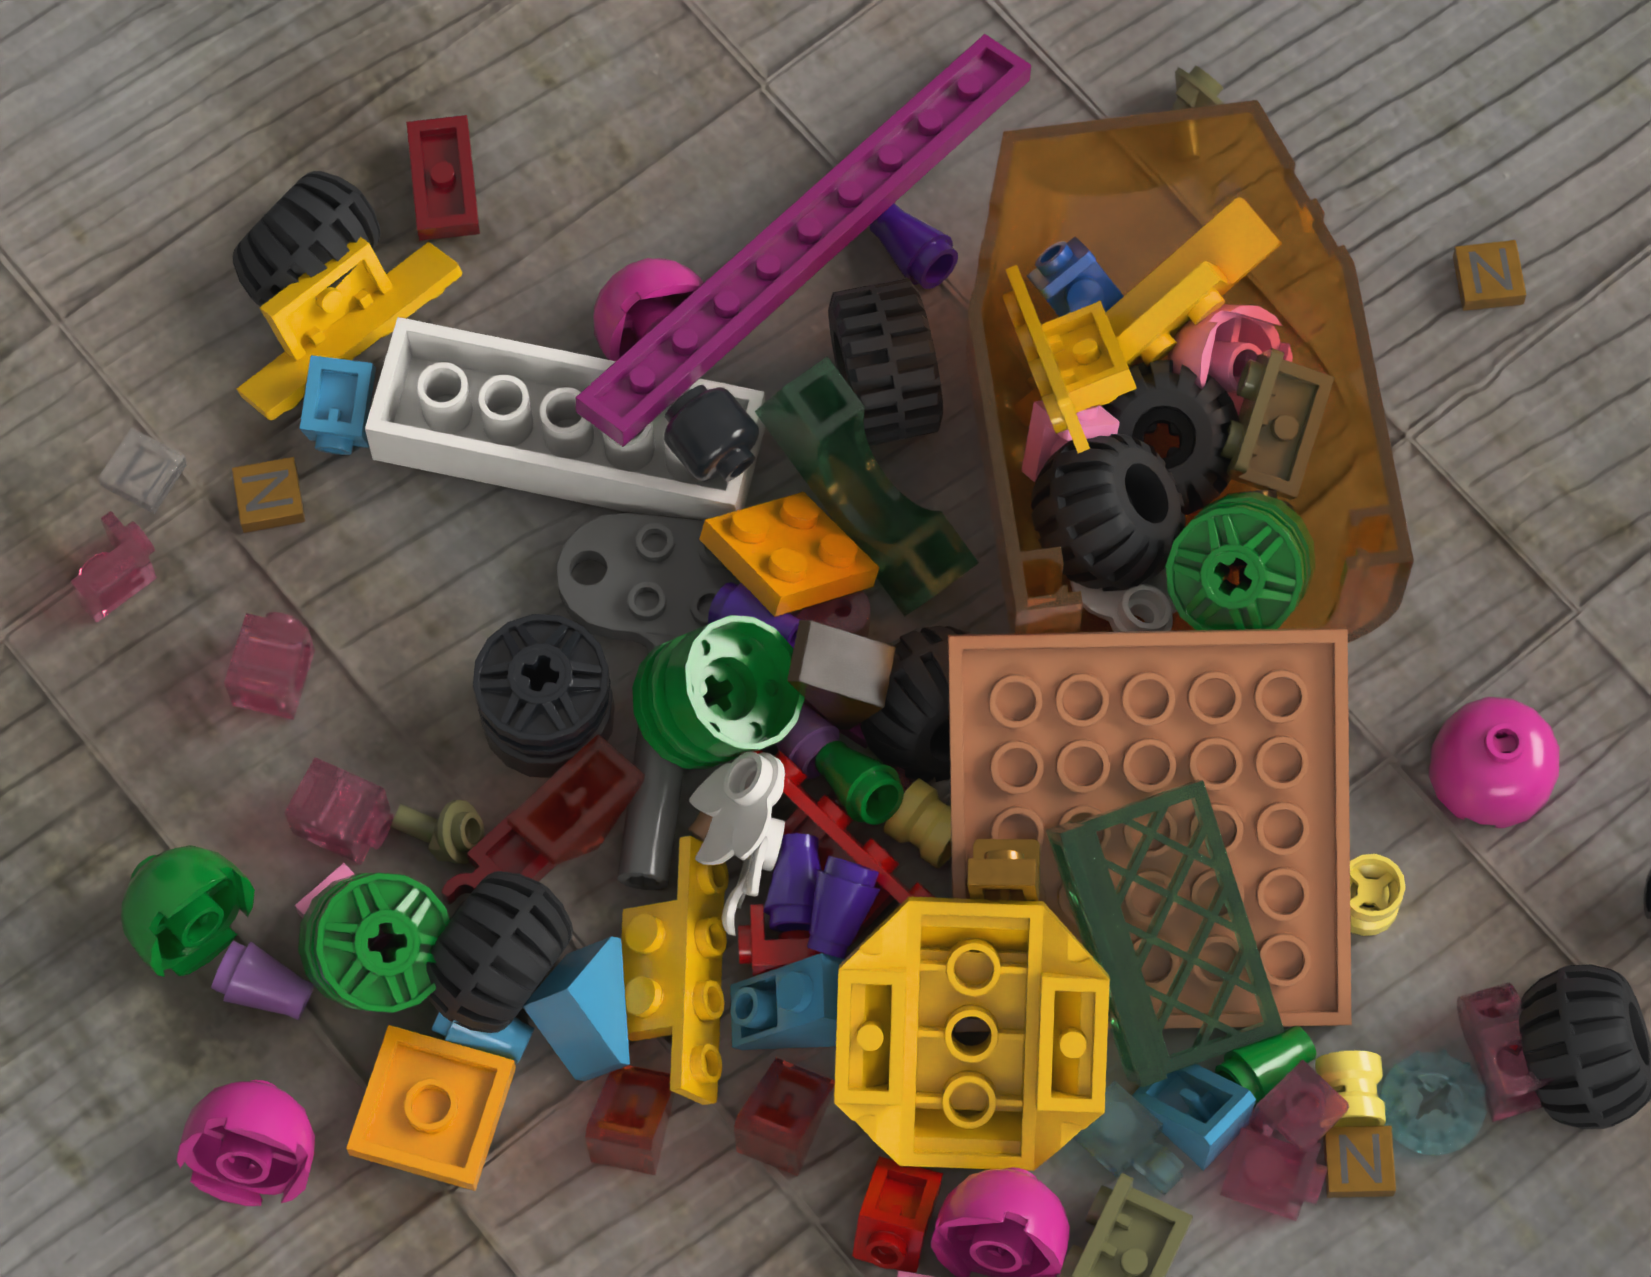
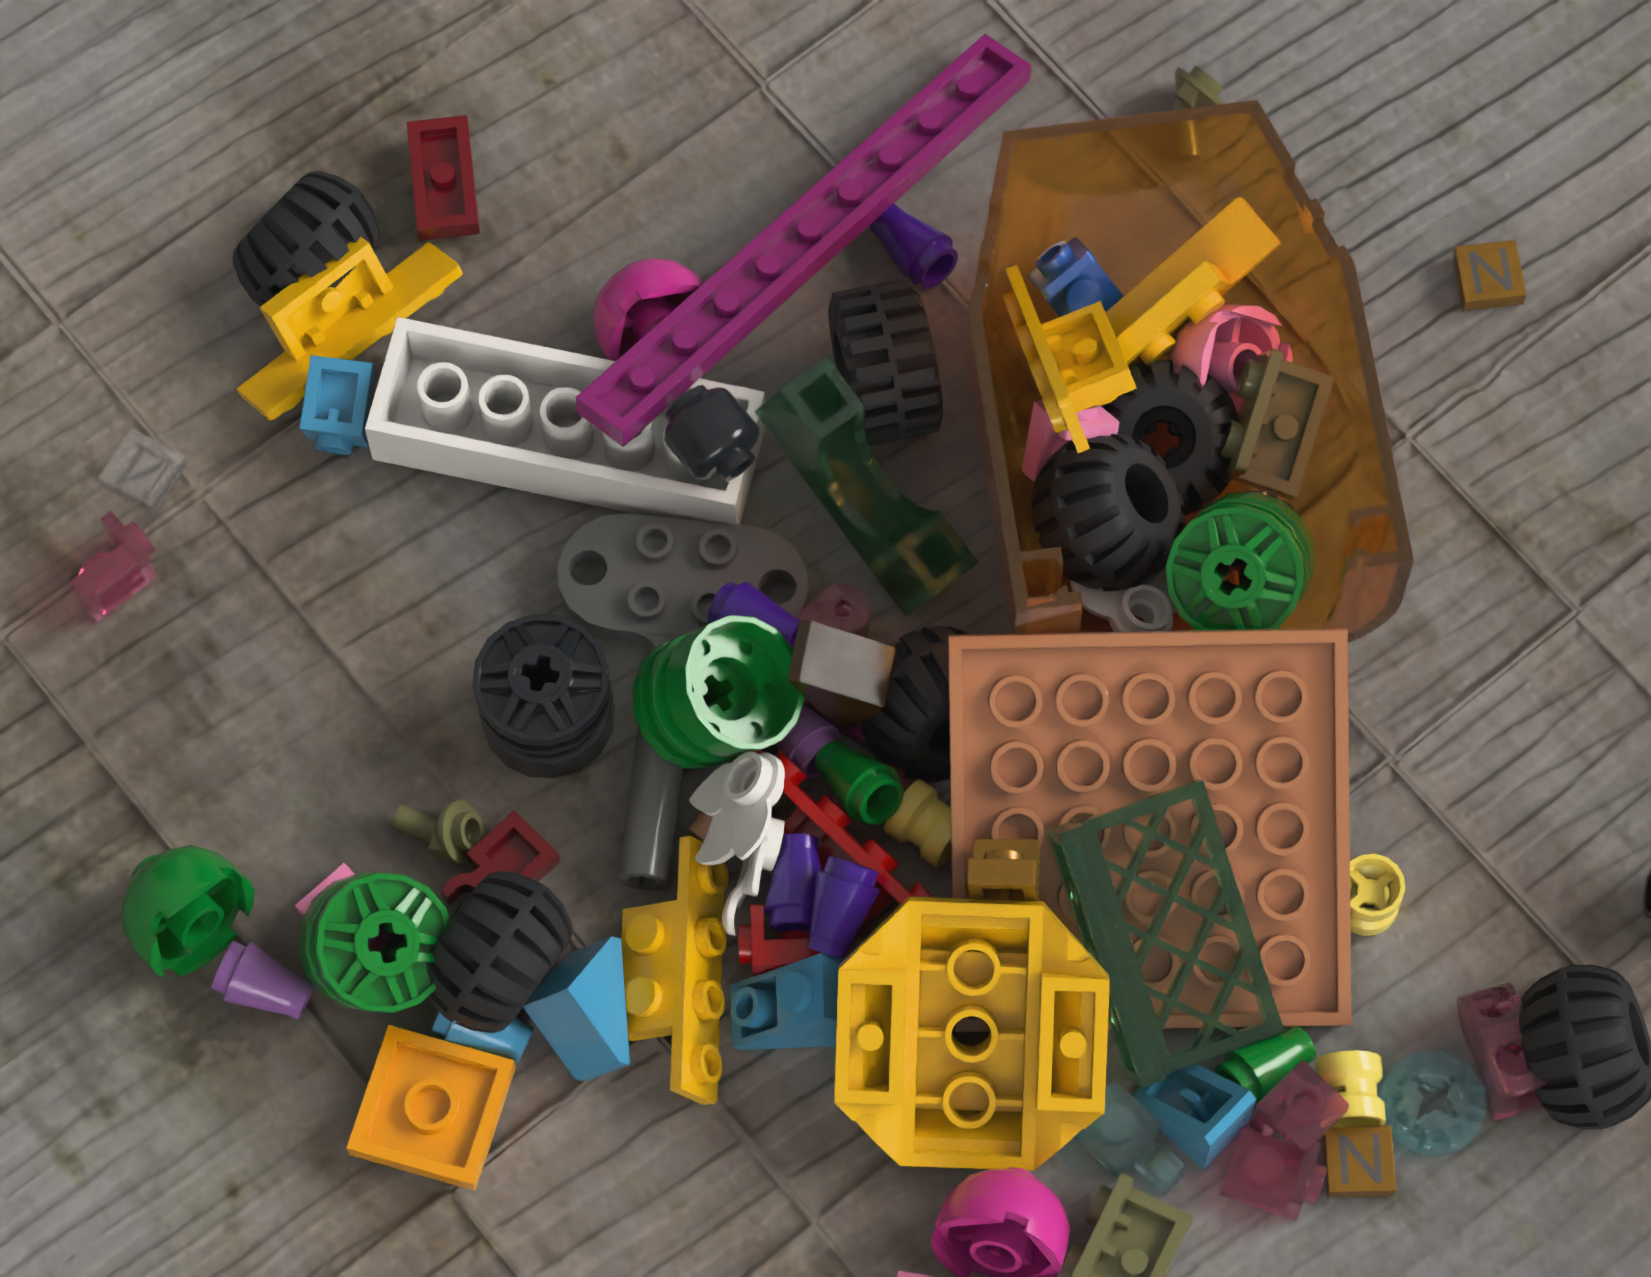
(248, 1143): dark pink cylinder -> none
(268, 494): pearl gold tile -> none
(270, 664): clear pink brick -> none
(339, 811): clear pink brick -> none
(578, 803): clear red slope -> none
(630, 1119): clear red slope -> none
(783, 1116): clear red slope -> none
(789, 553): light orange plate -> none
(896, 1215): red bracket -> none
(1494, 762): dark pink cylinder -> none

